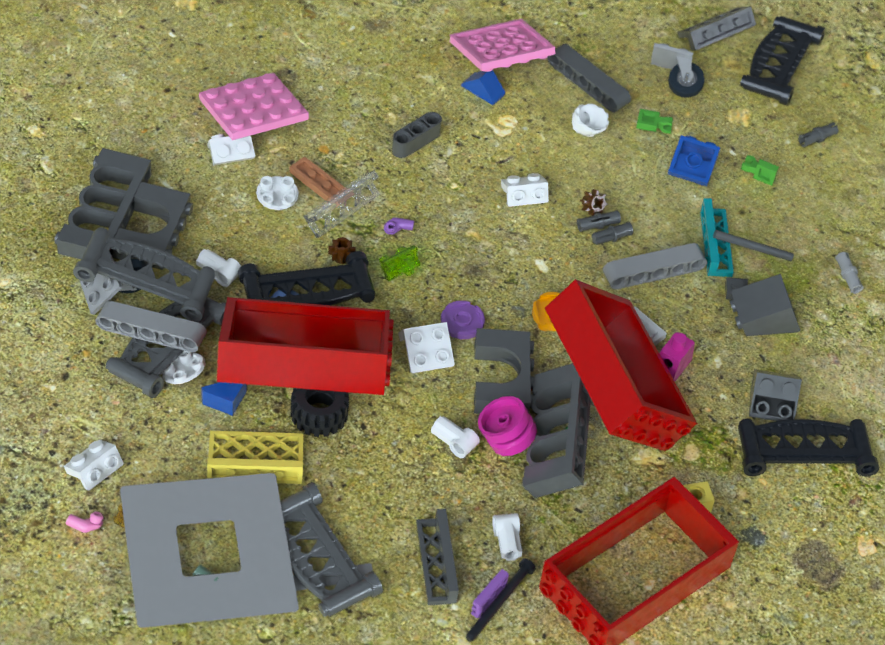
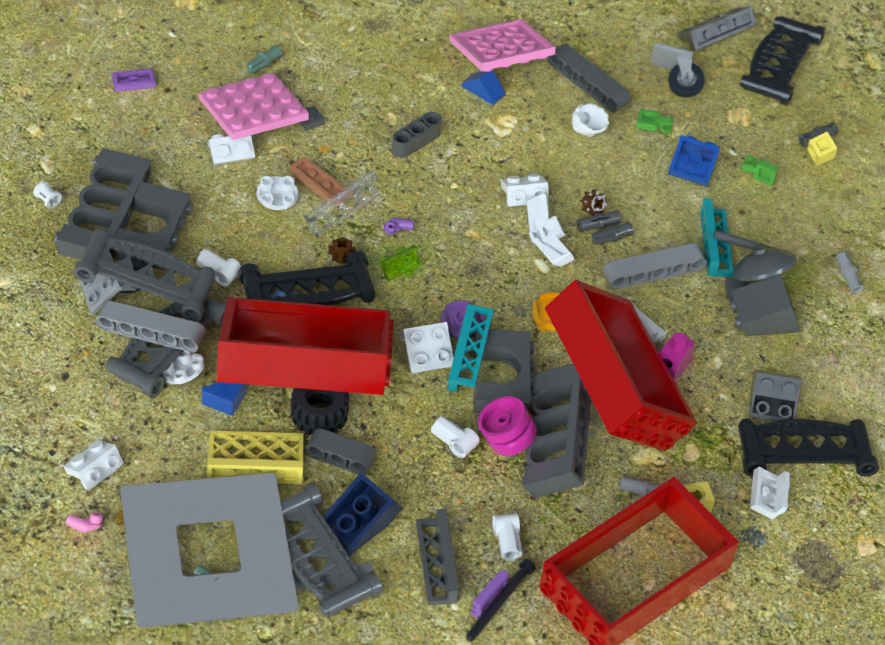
(47, 194): none -> white bush
(133, 80): none -> medium lavender tile
(264, 59): none -> sand green axle
(315, 119): none -> dark grey plate
(340, 451): none -> dark grey beam
(360, 513): none -> dark blue slope
(462, 347): none -> teal fence
(547, 231): none -> white plate
(637, 486): none -> light grey pin
(764, 264): none -> dark grey dish
(769, 492): none -> white bracket
(822, 149): none -> light yellow brick

